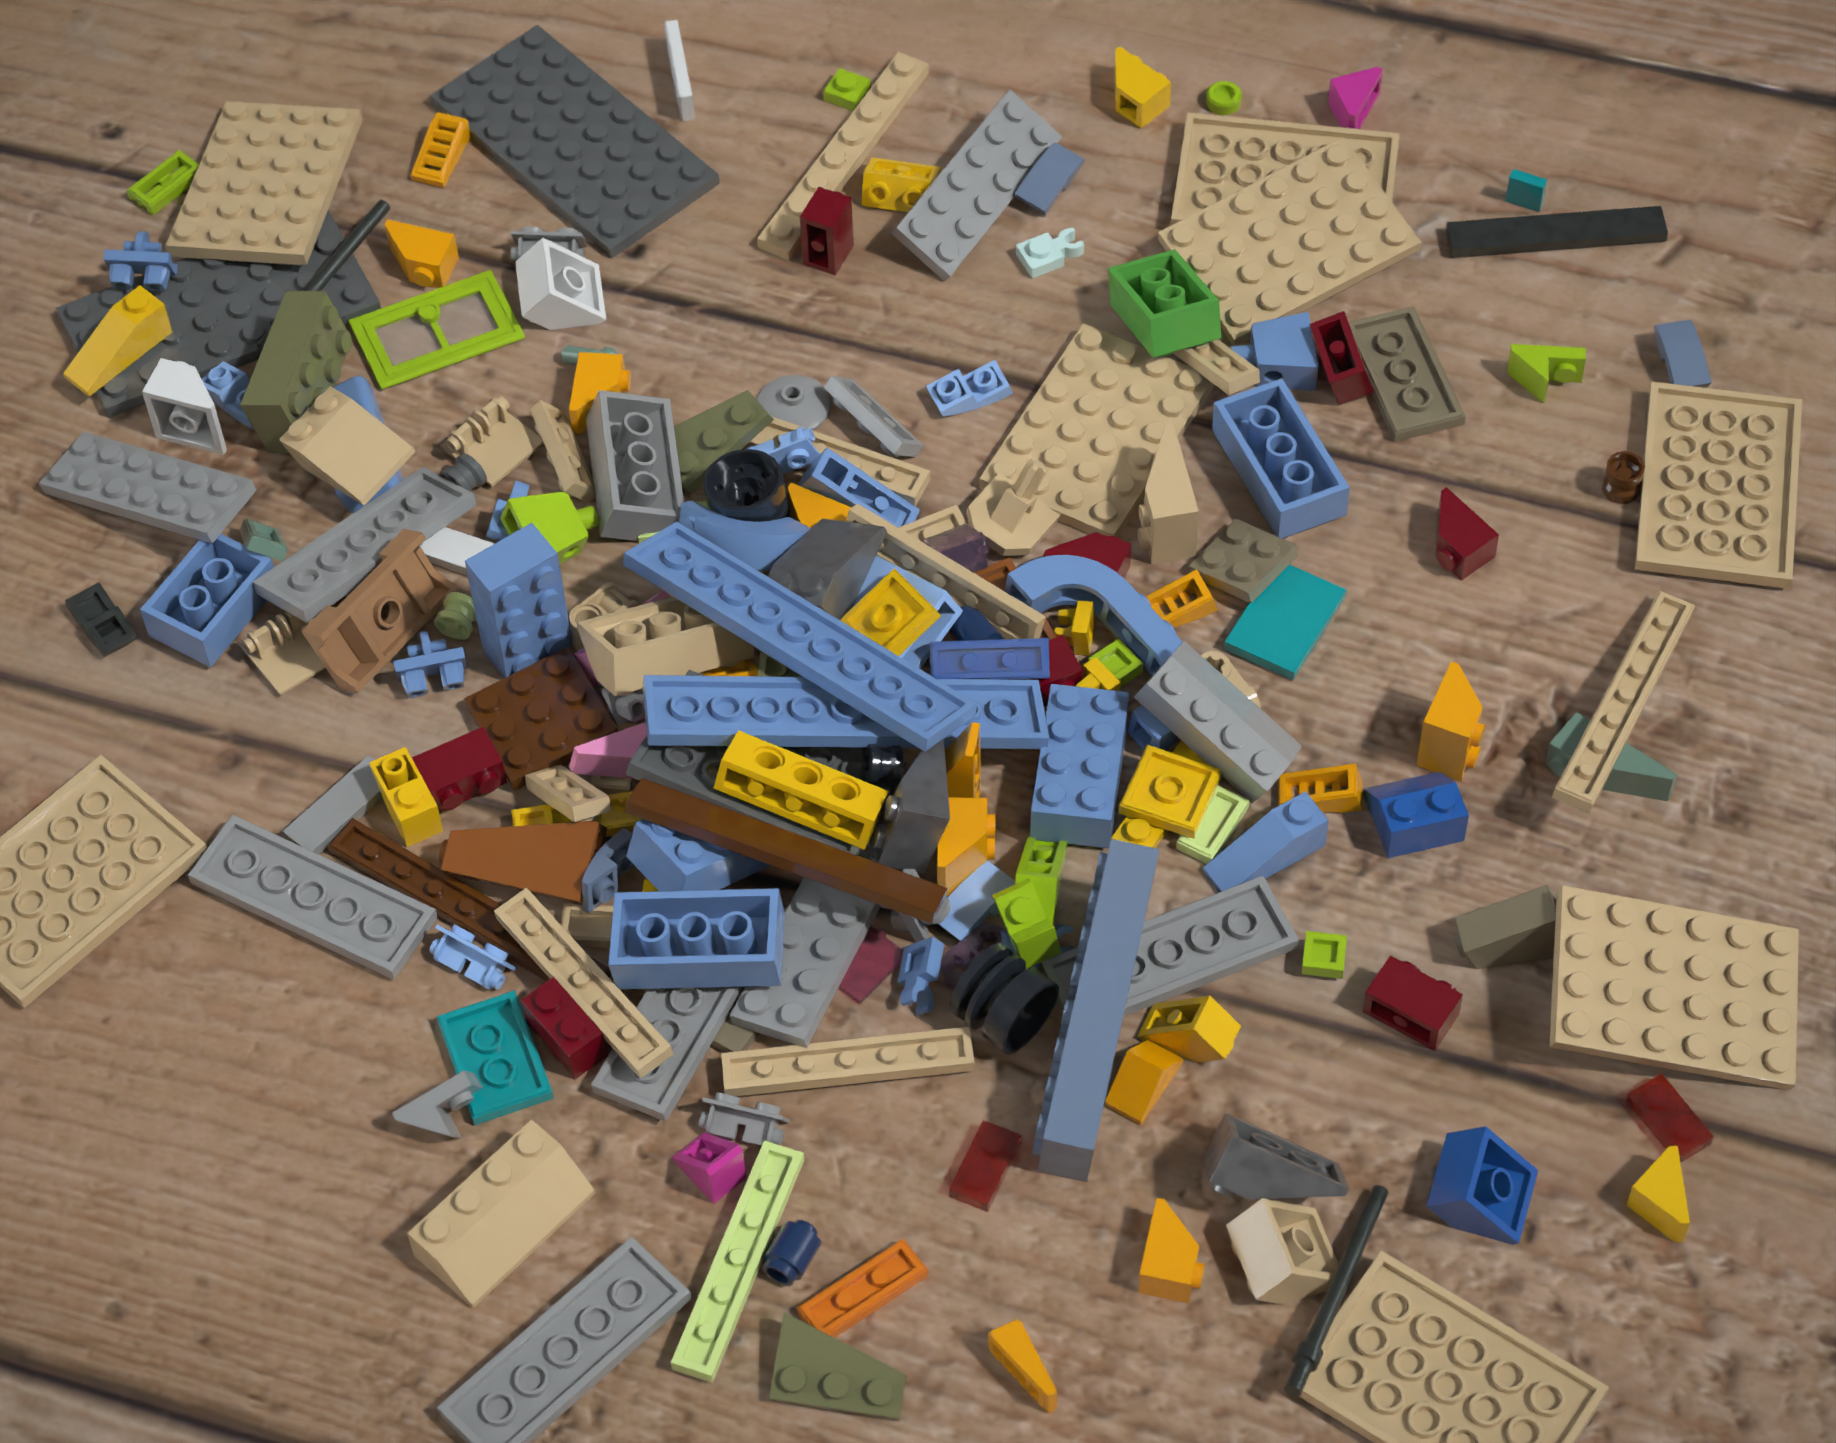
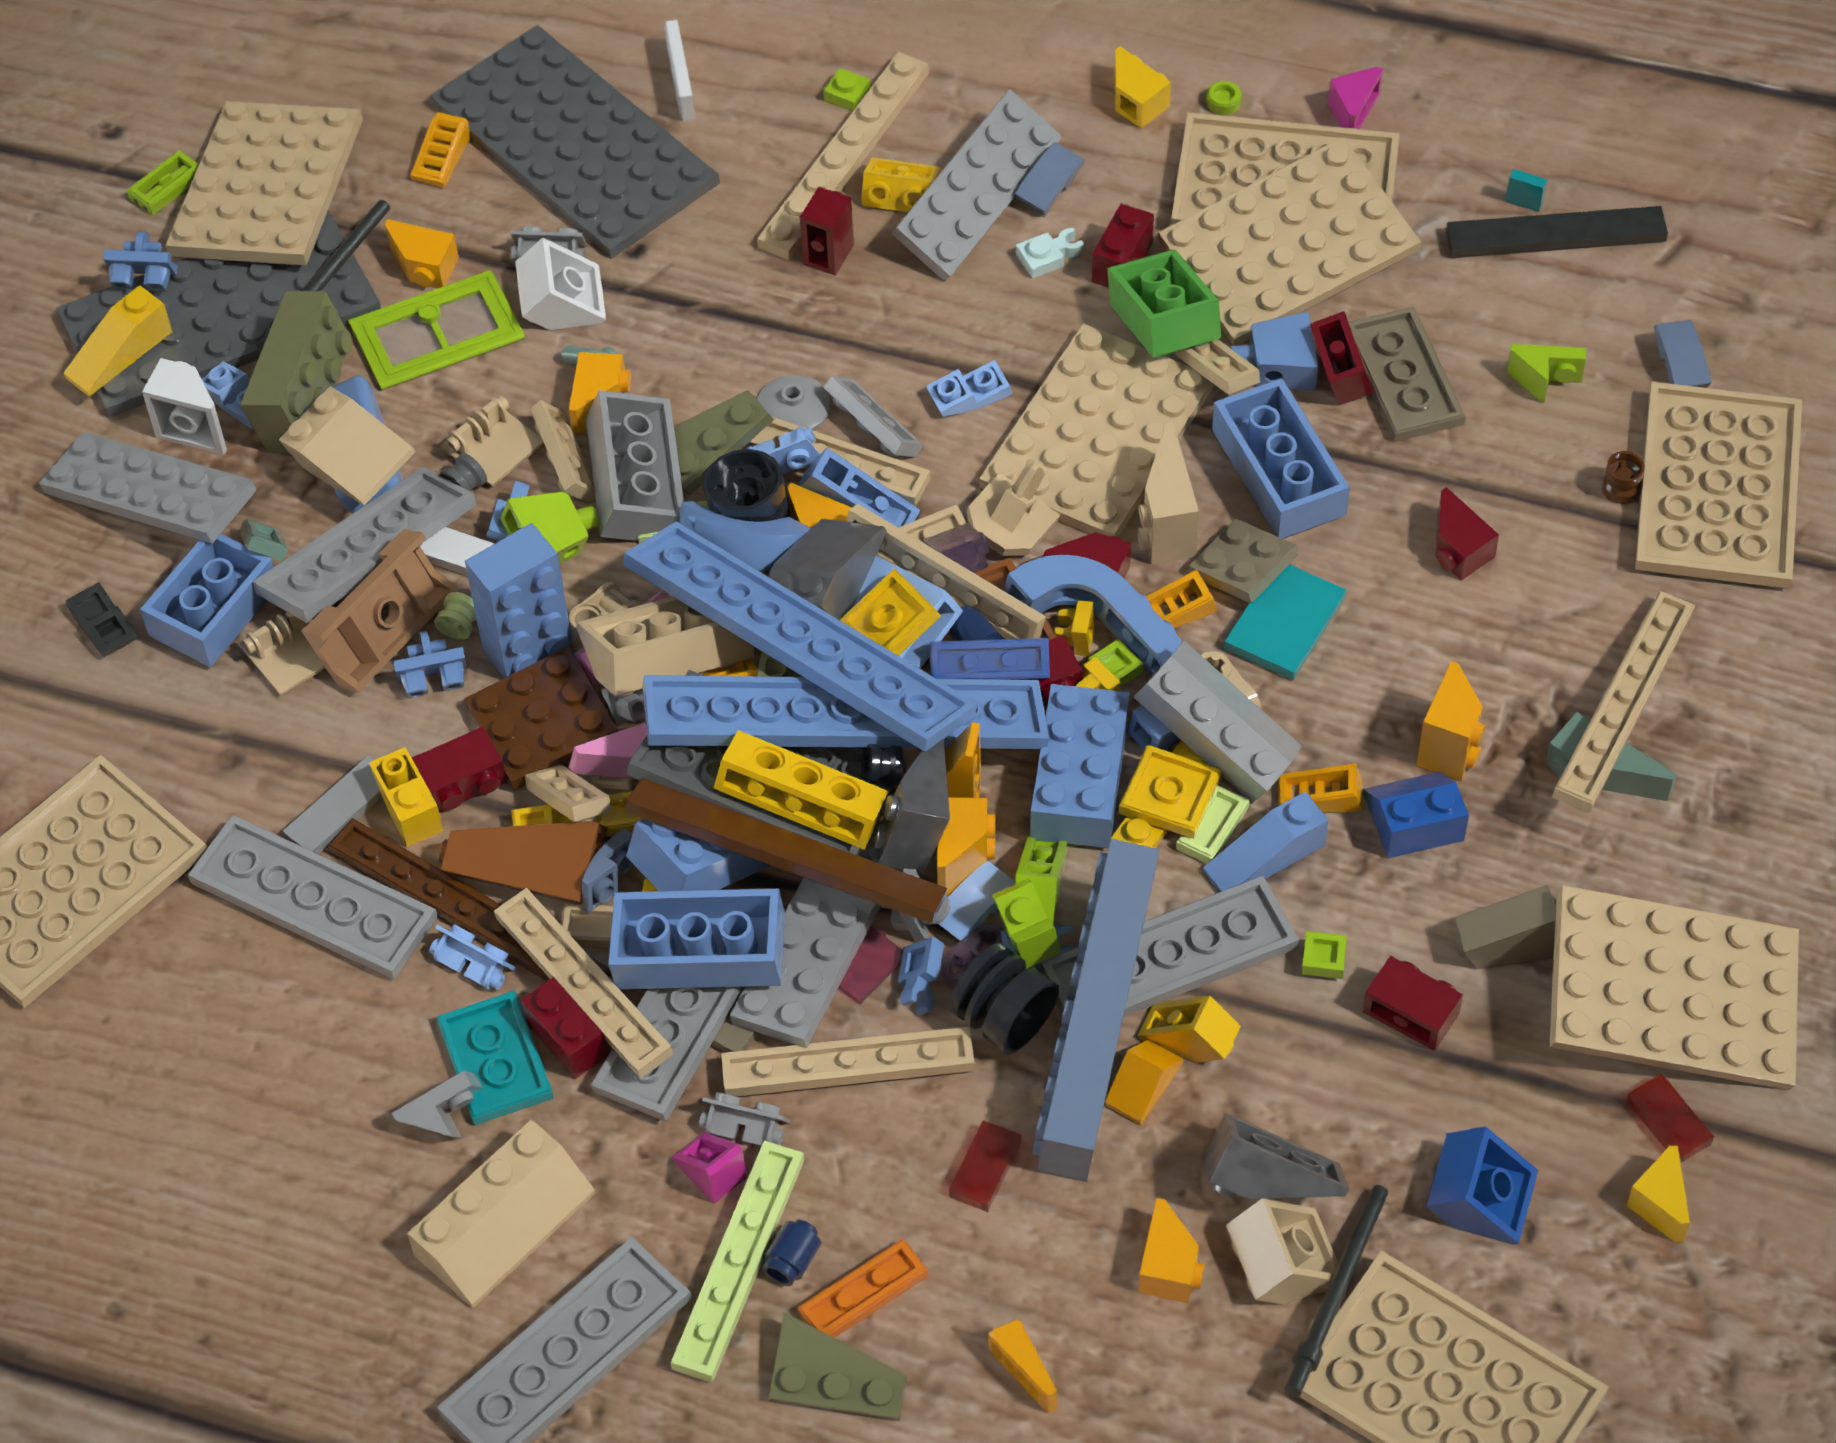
(1124, 240): none -> dark red brick

